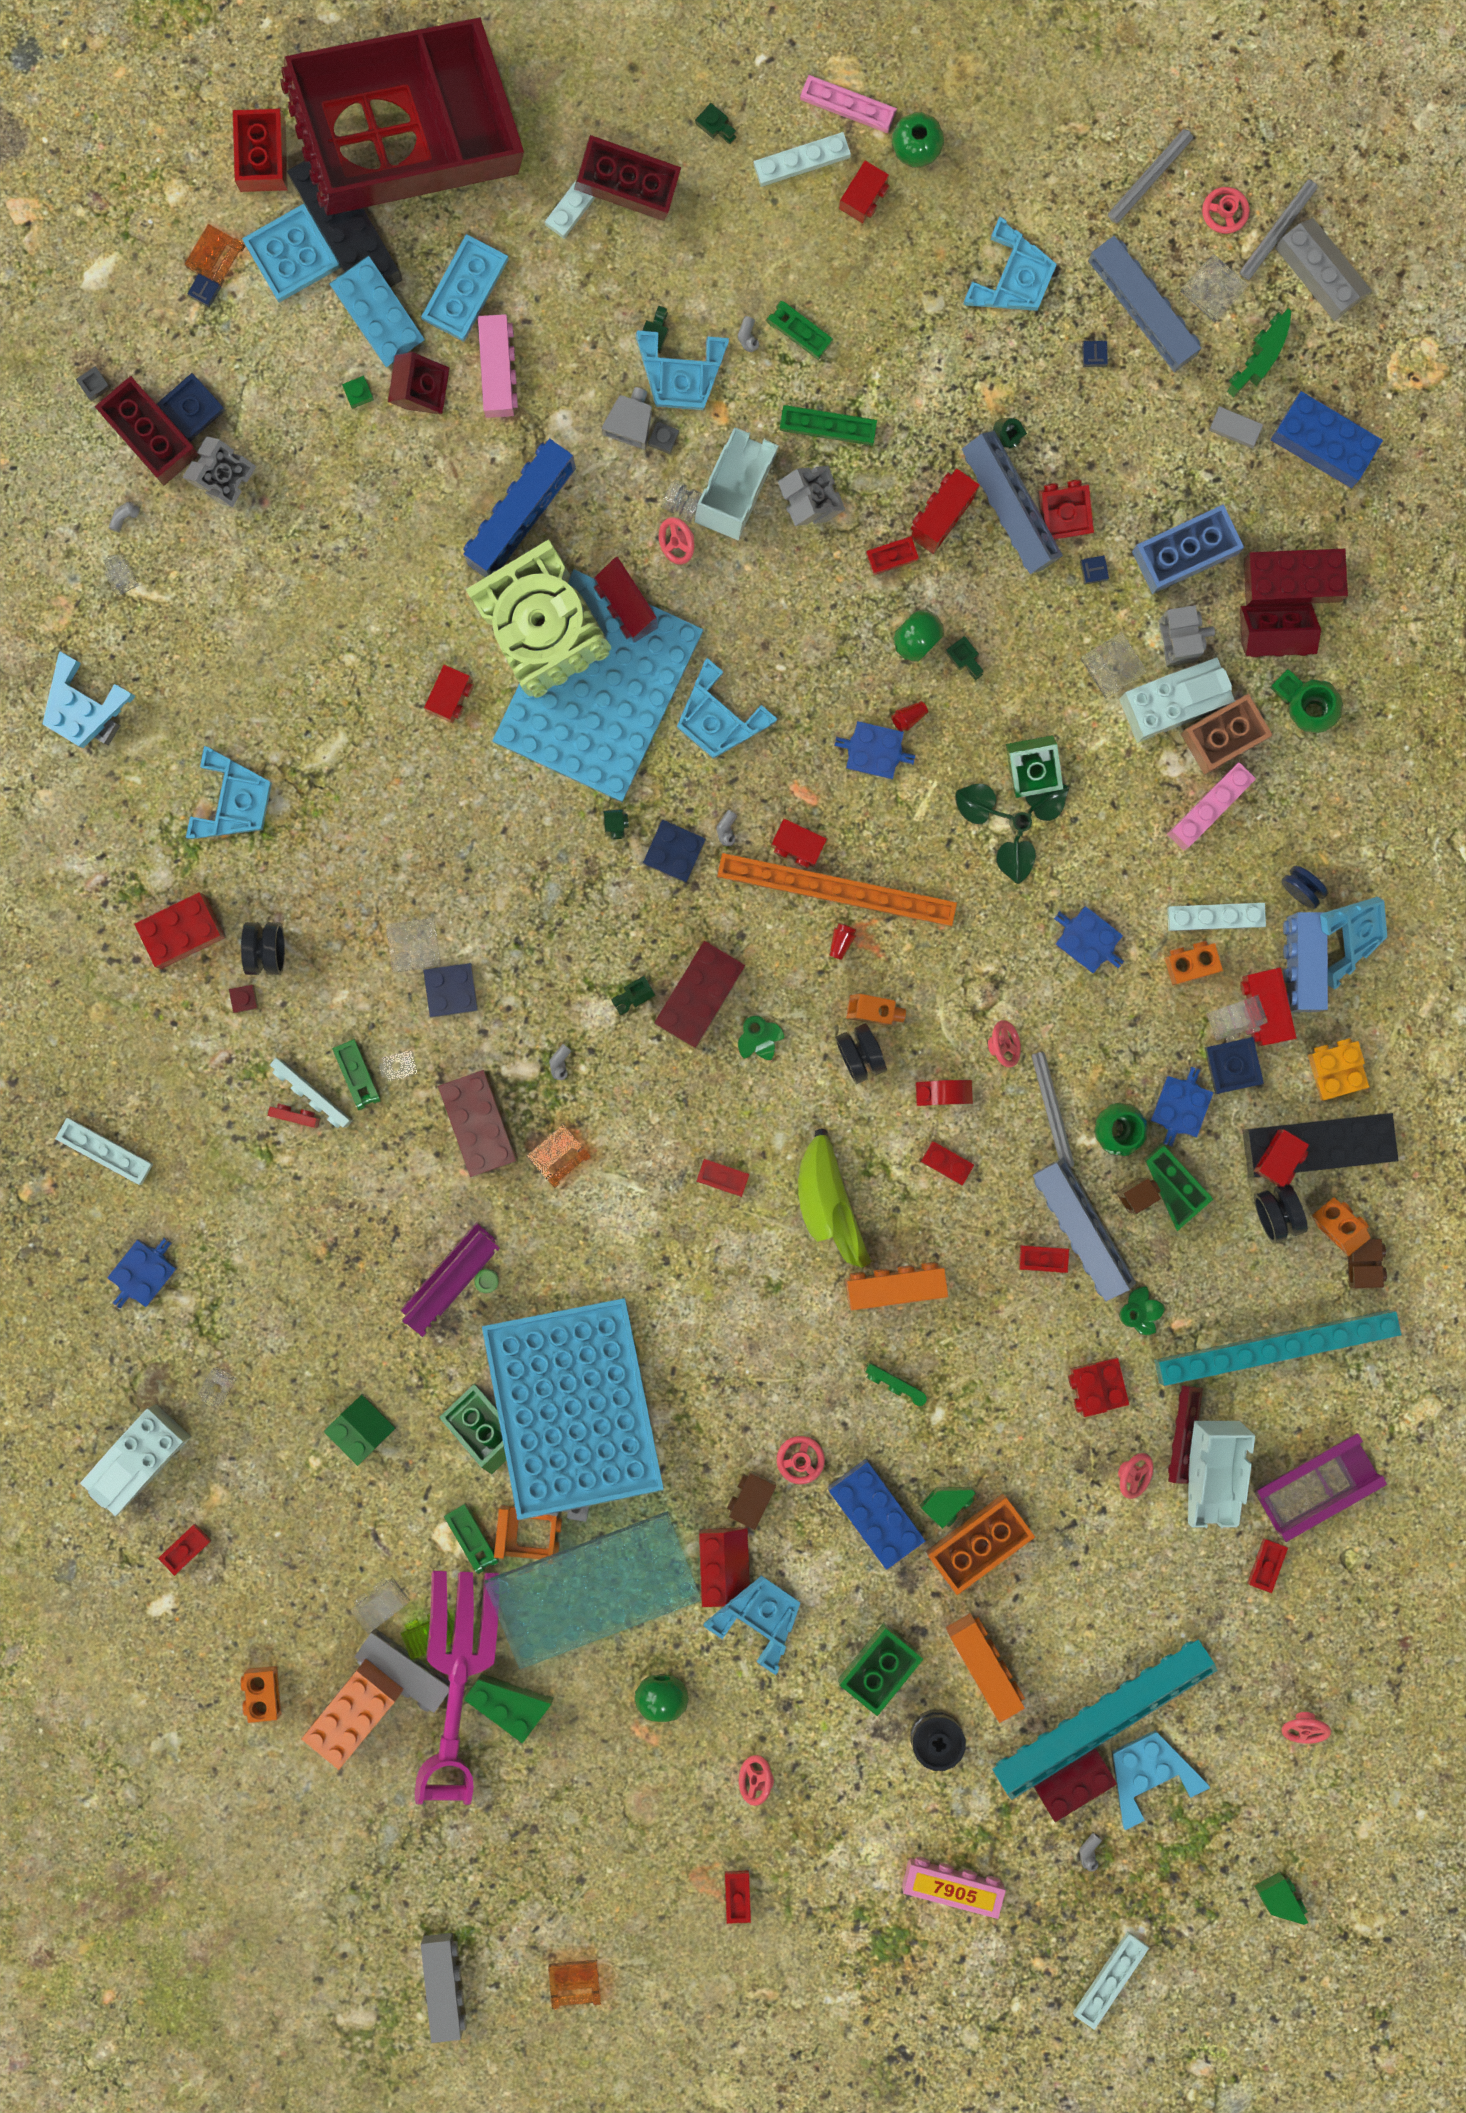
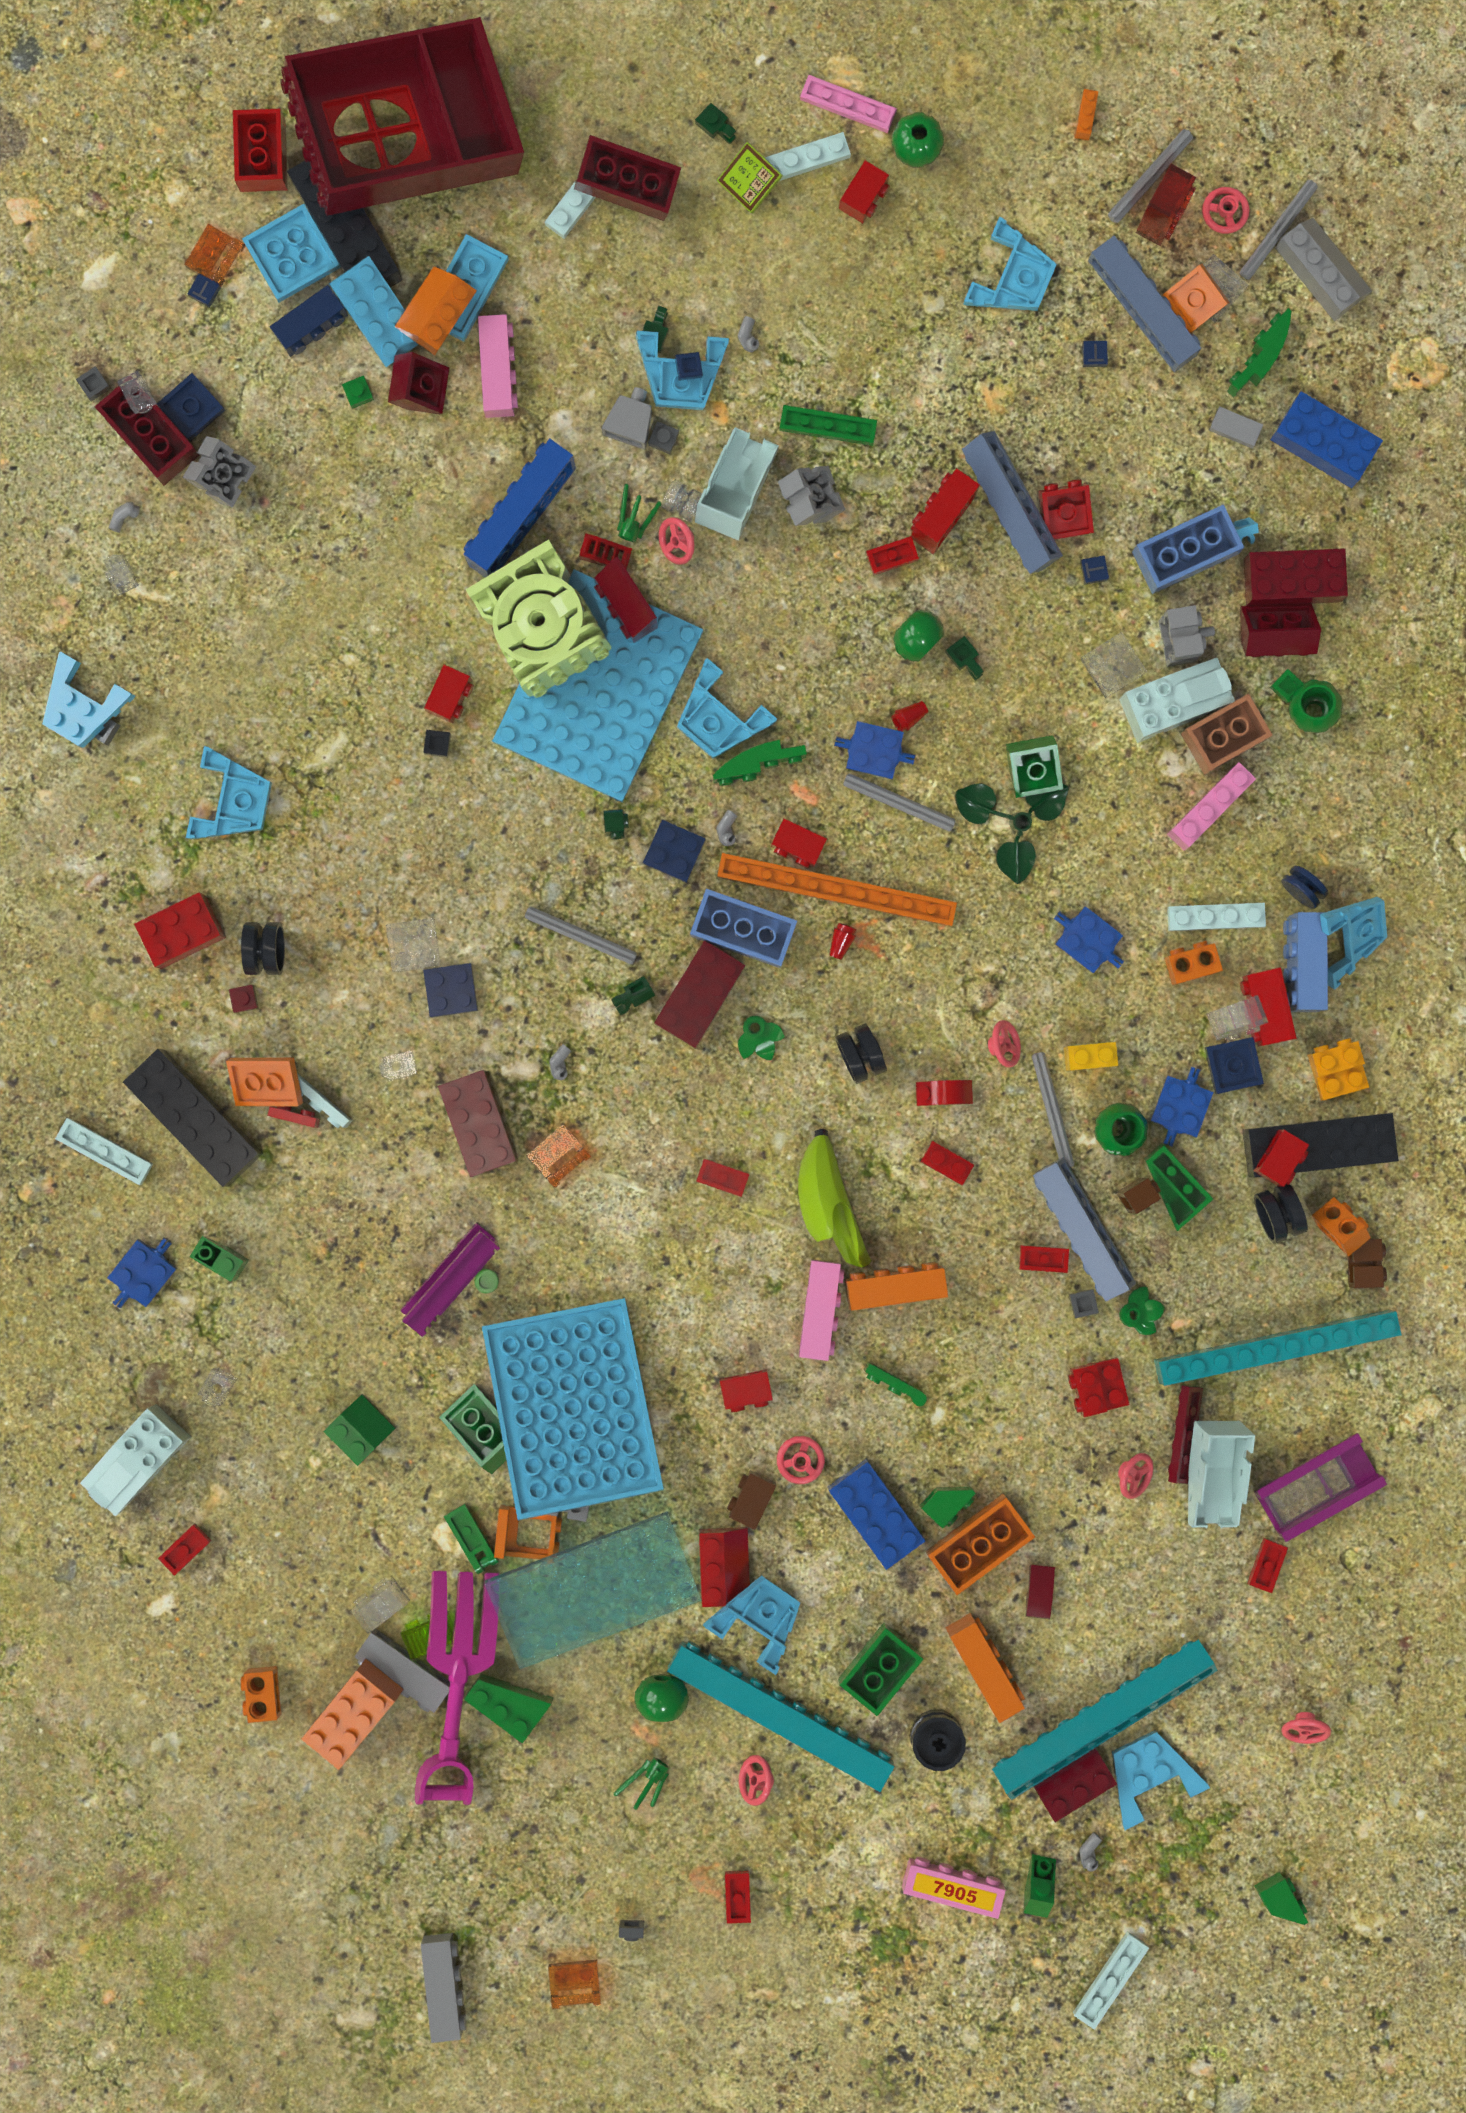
(132, 384): none -> clear brick
(193, 1117): none -> black brick
(219, 1258): none -> green slope
(264, 1081): none -> orange plate
(309, 321): none -> dark blue brick
(356, 1073): green plate -> none
(435, 309): none -> orange slope
(437, 743): none -> black plate
(580, 935): none -> light grey axle
(593, 558): none -> red slope
(629, 529): none -> green plant
(631, 1929): none -> dark grey plate
(656, 1772): none -> green plant
(688, 366): none -> dark blue tile
(743, 928): none -> medium blue brick
(746, 1390): none -> red brick
(748, 763): none -> green slope
(749, 177): none -> tile
(781, 1716): none -> teal brick
(800, 330): green plate -> none
(820, 1310): none -> bright pink brick
(866, 1009): orange torso -> none
(899, 802): none -> light grey axle
(1009, 431): dark green plate -> none
(1040, 1591): none -> dark red slope
(1040, 1886): none -> green slope
(1083, 1303): none -> dark grey plate
(1086, 114): none -> orange piece
(1091, 1056): none -> yellow brick
(1167, 205): none -> clear red brick
(1196, 298): none -> orange plate
(1246, 527): none -> medium azure tile

